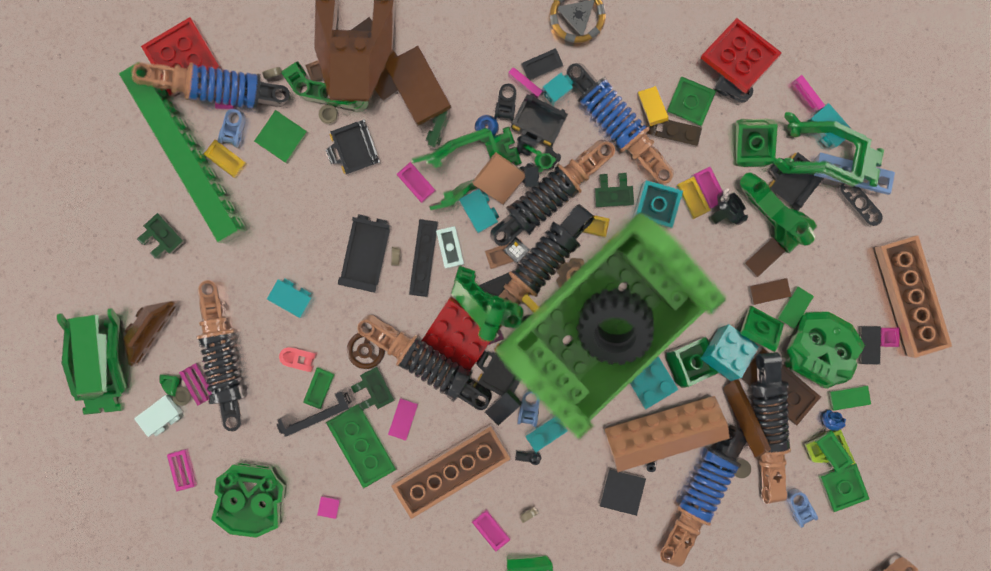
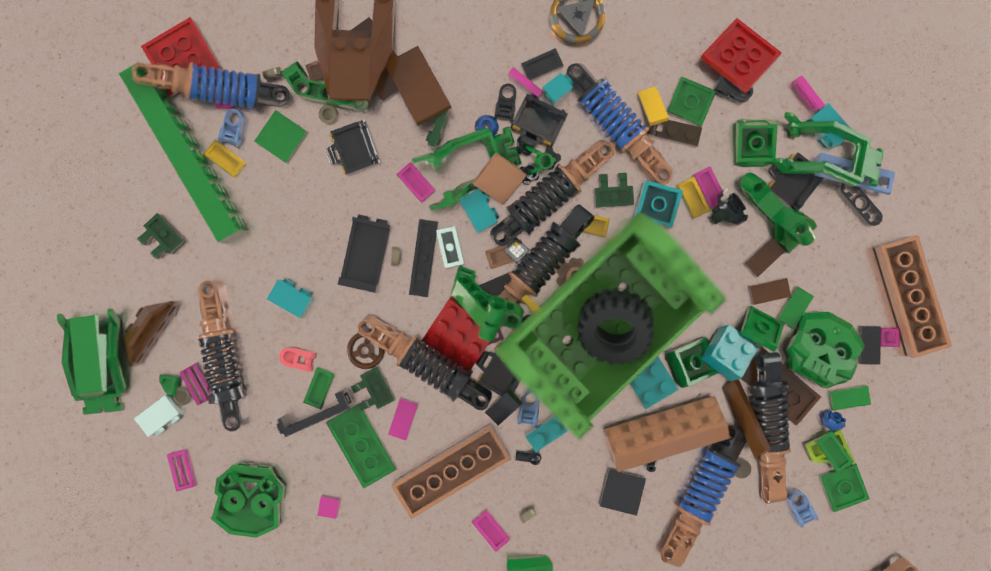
(531, 175): black slope -> none

